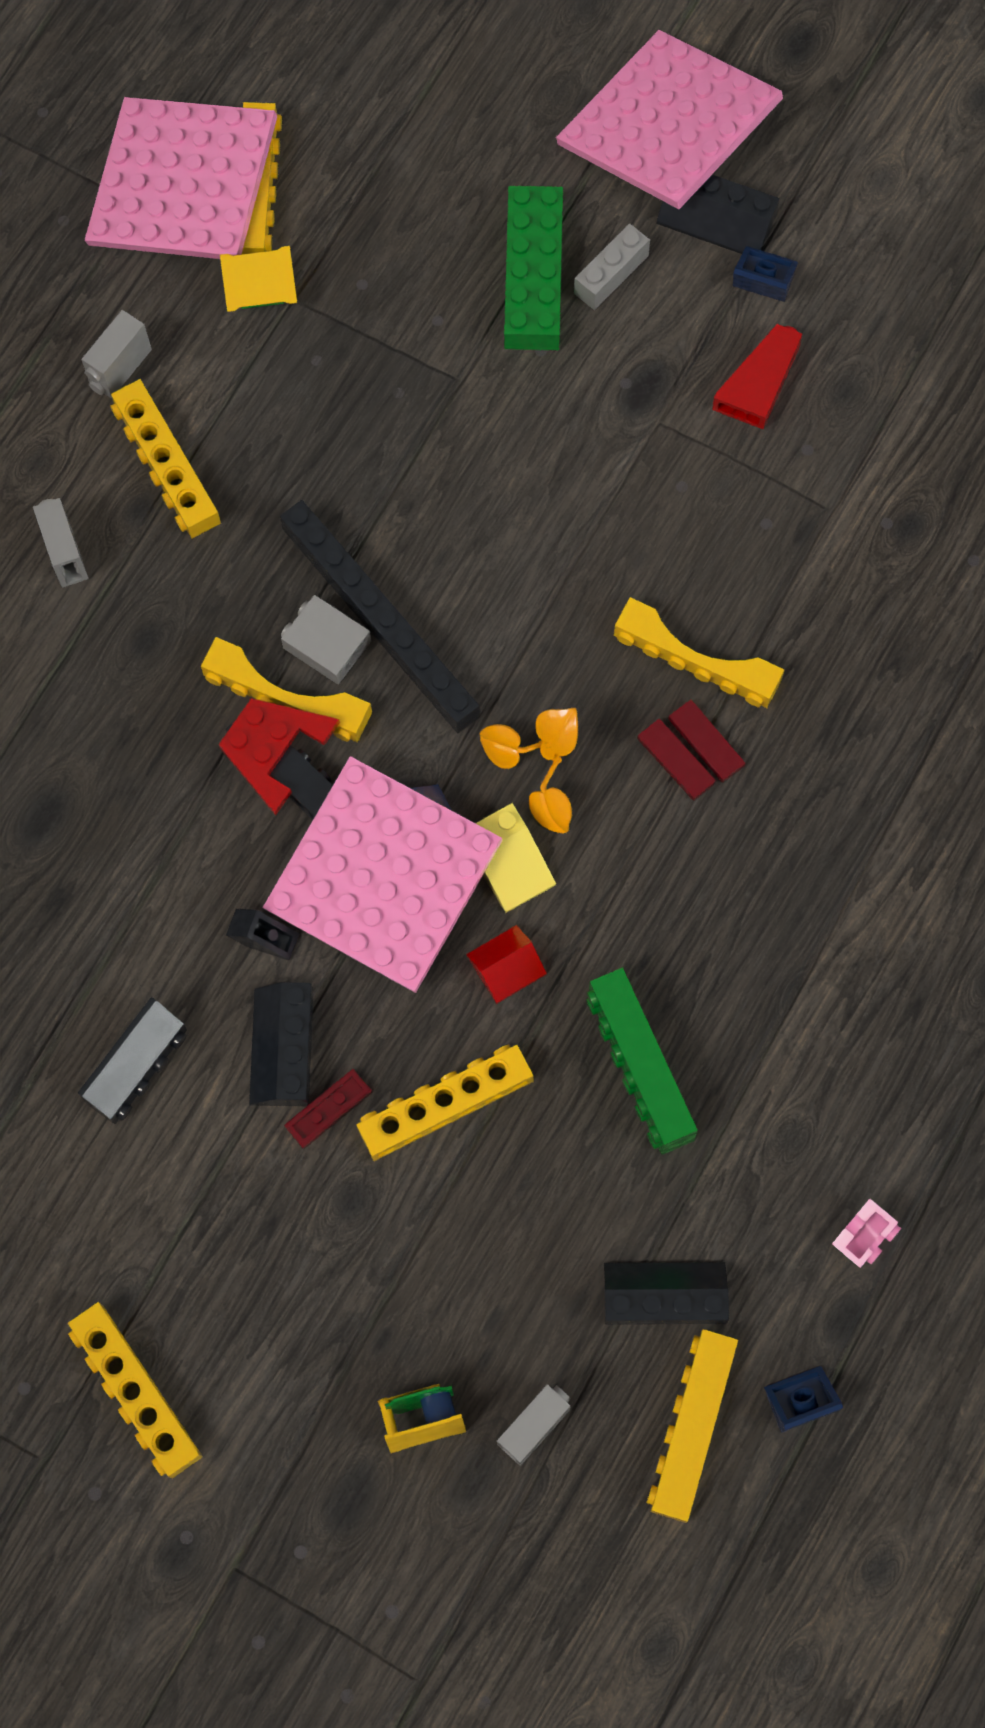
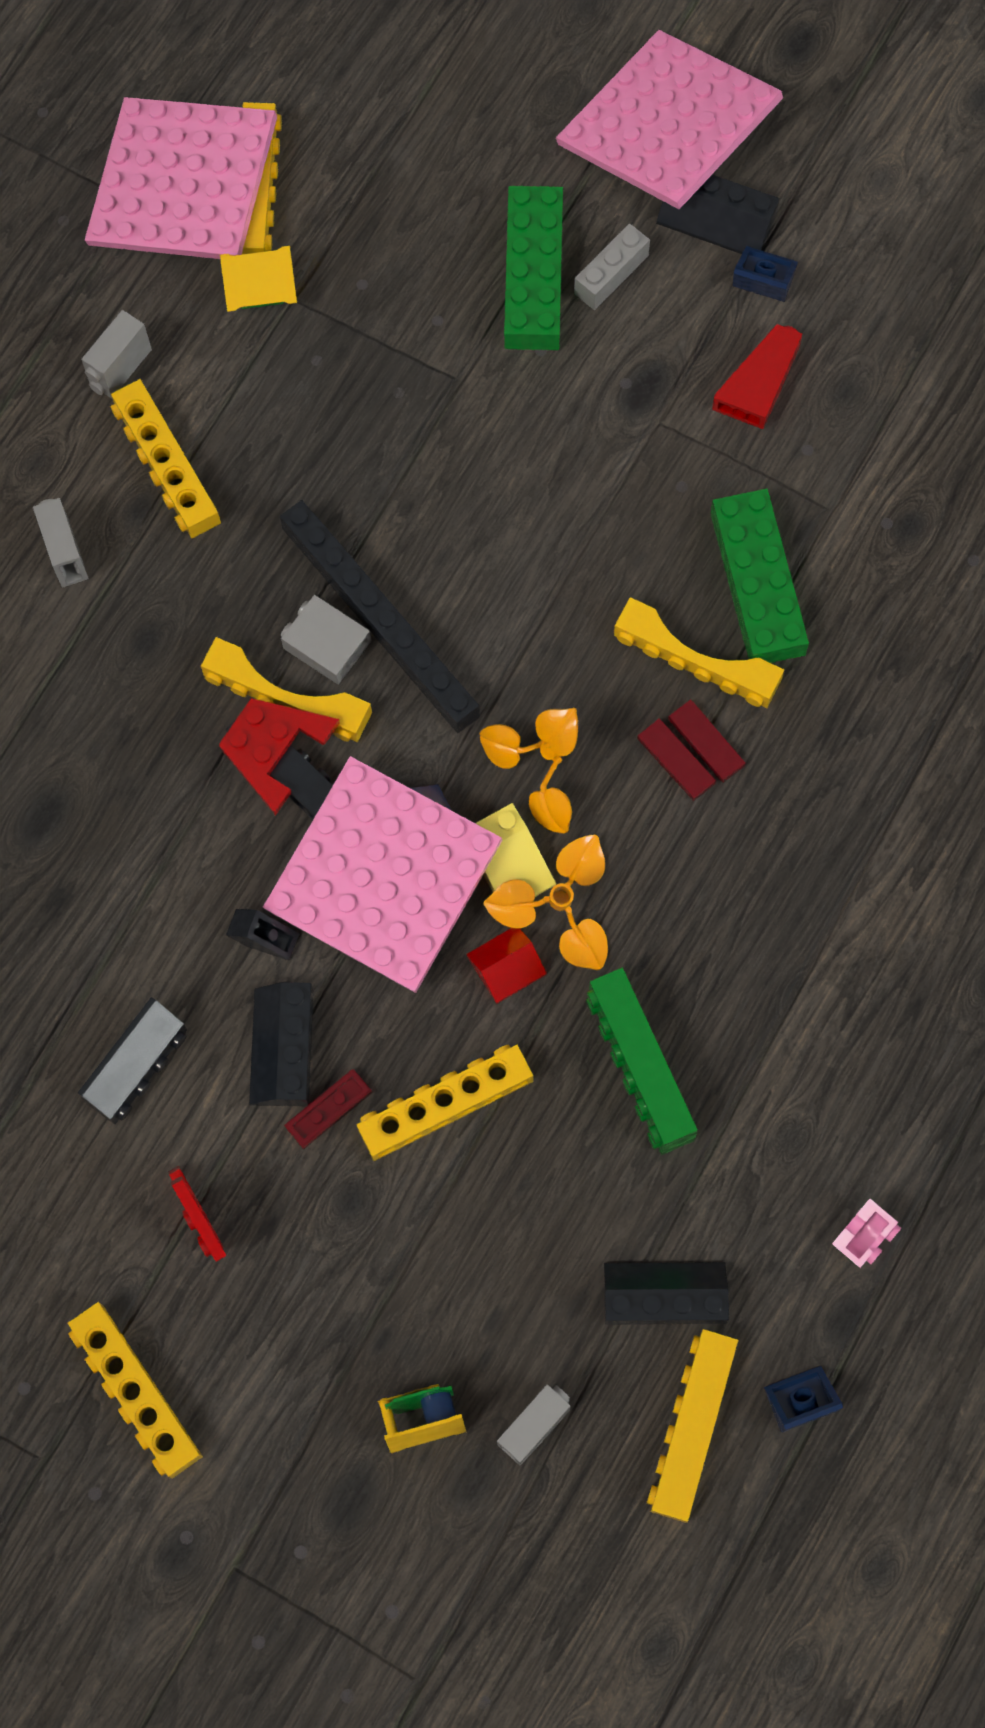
(196, 1216): none -> red wing
(514, 903): none -> light orange plant
(759, 576): none -> green brick

